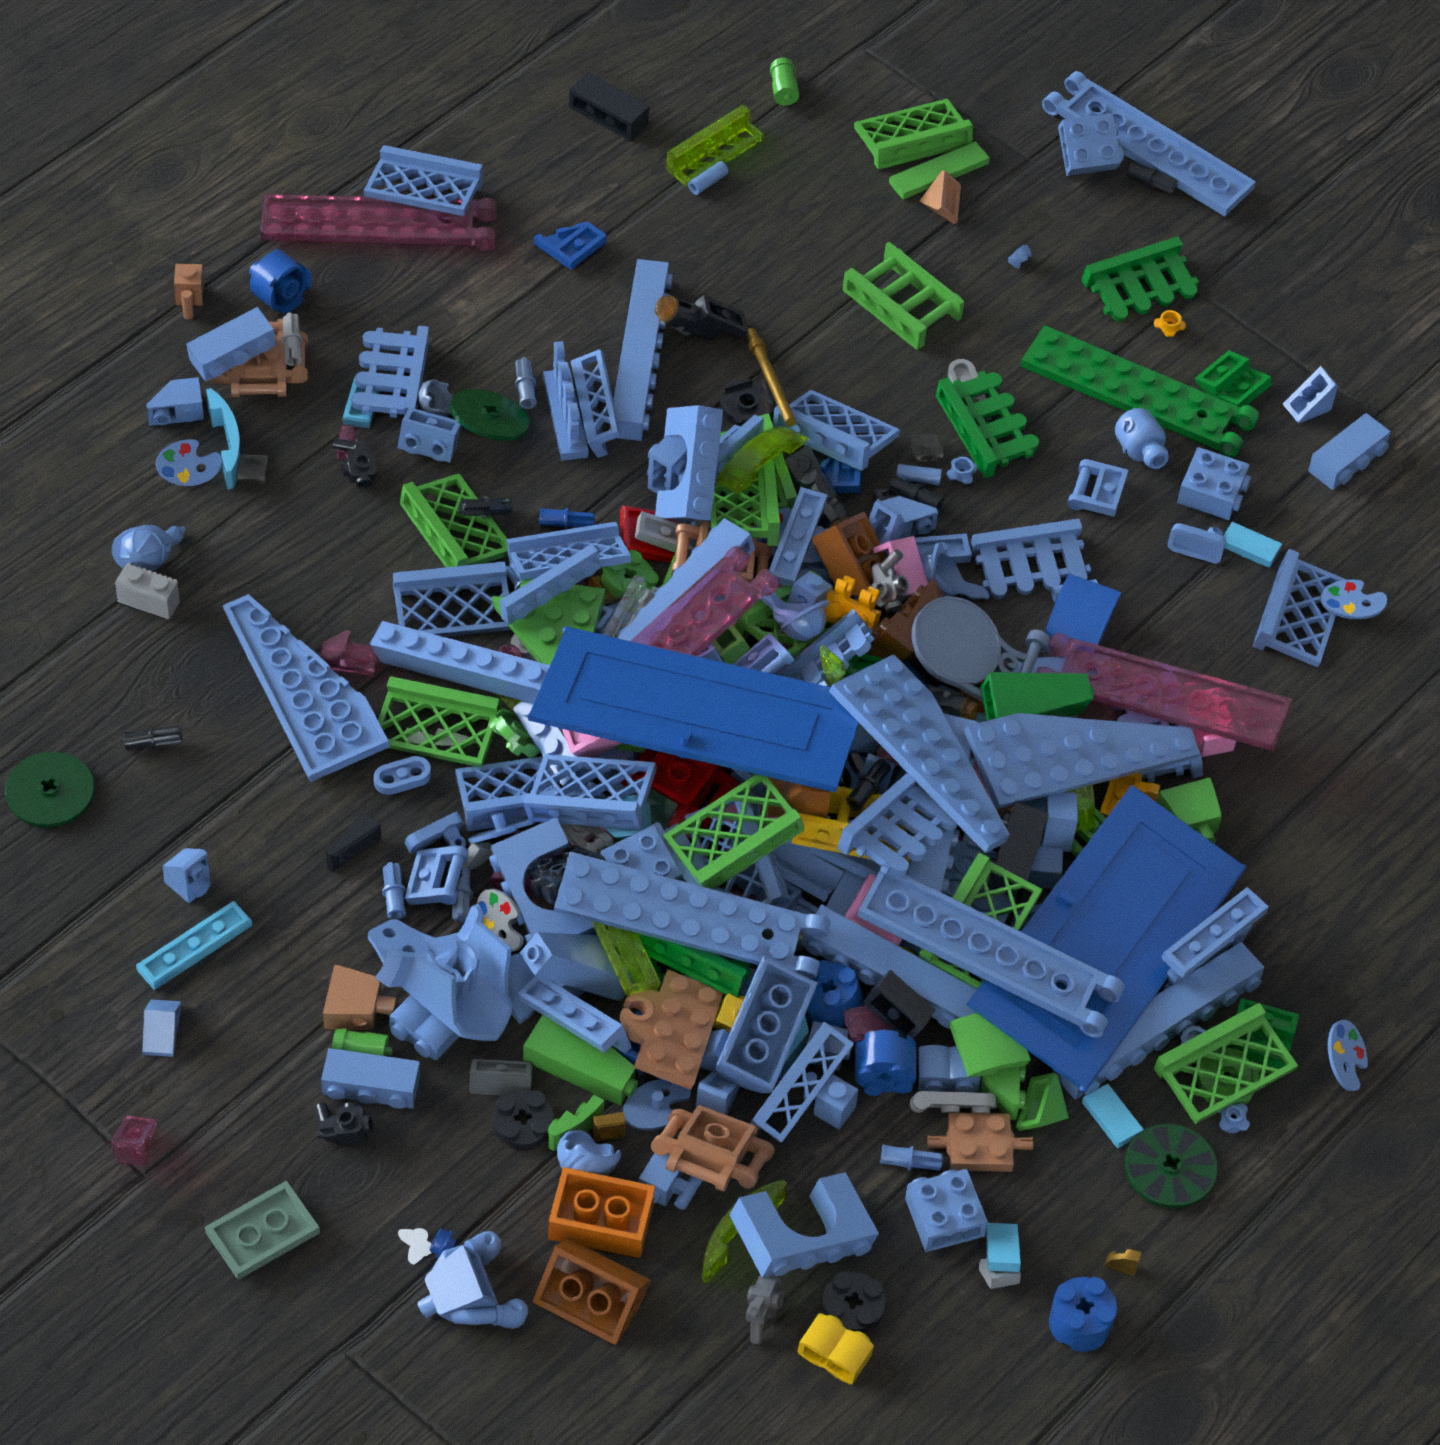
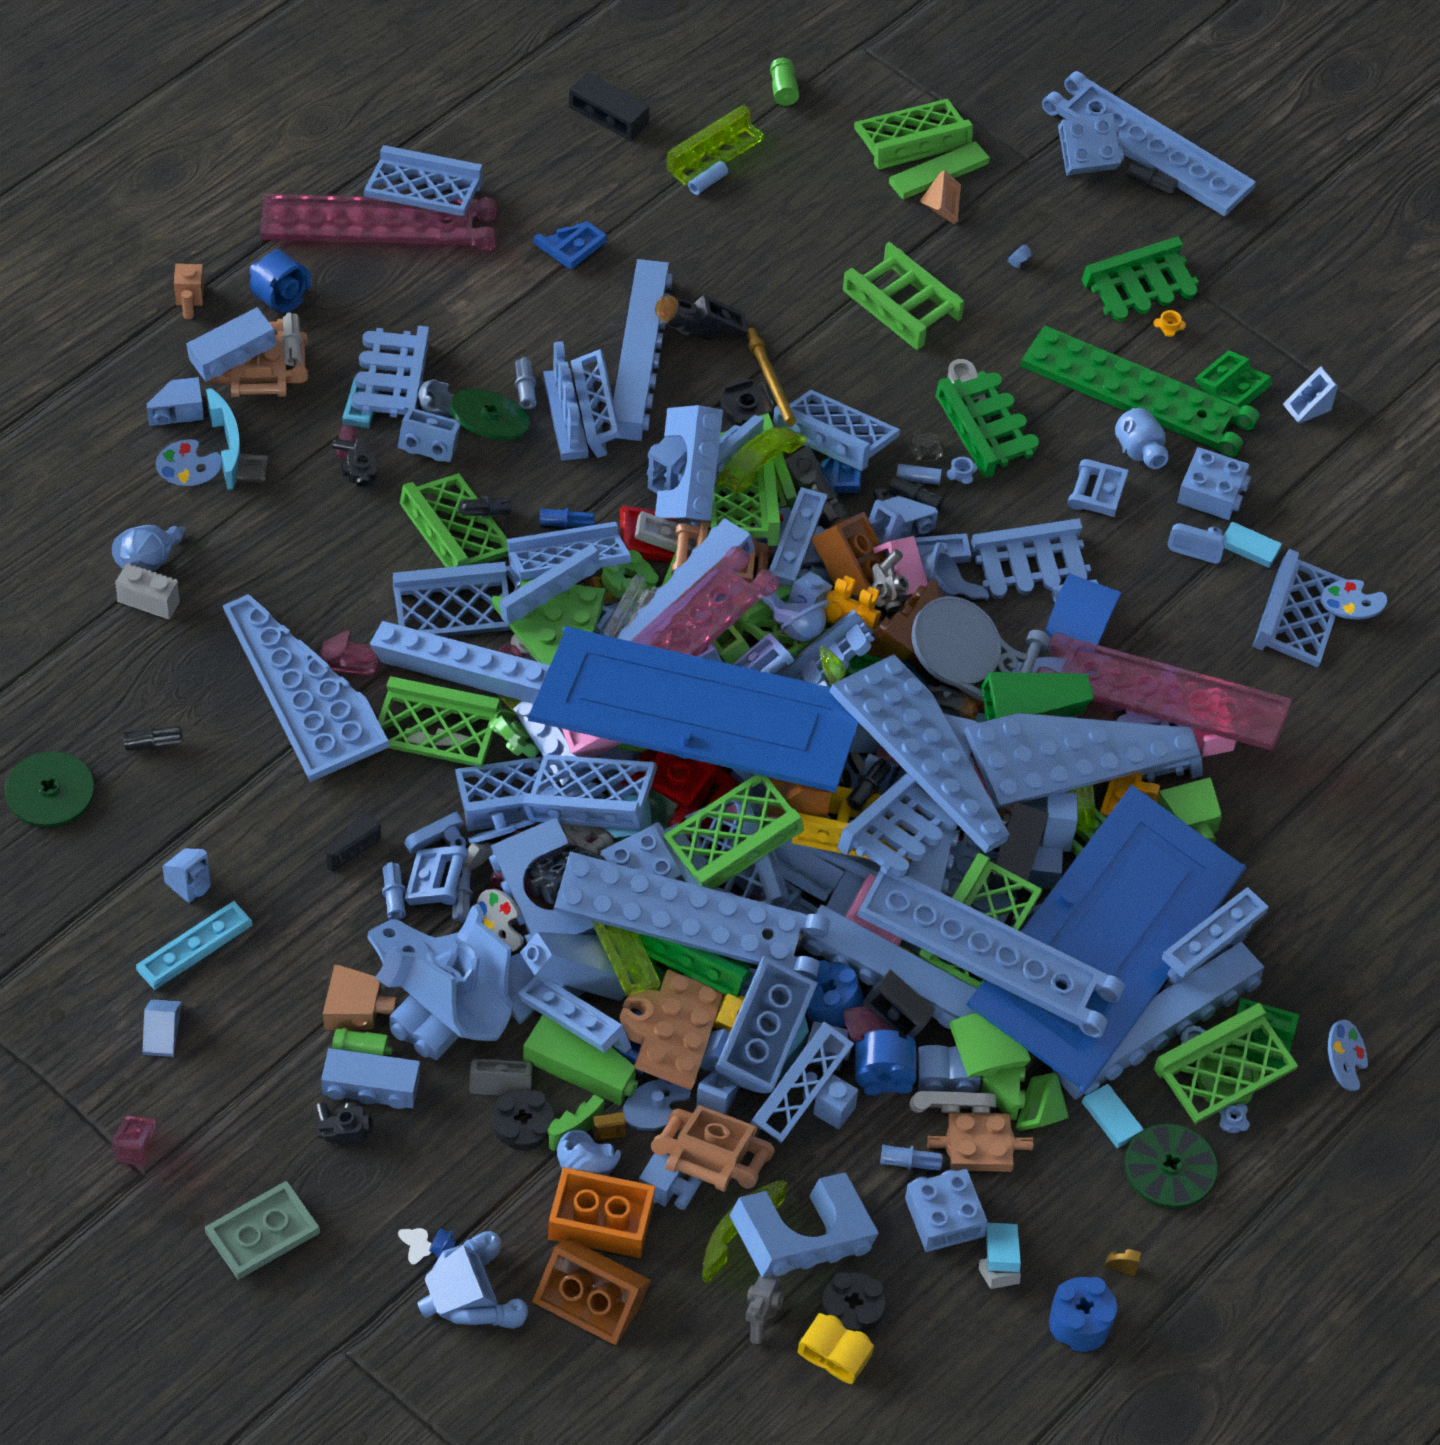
(401, 775): medium blue plate -> none
(1349, 451): medium blue brick -> none

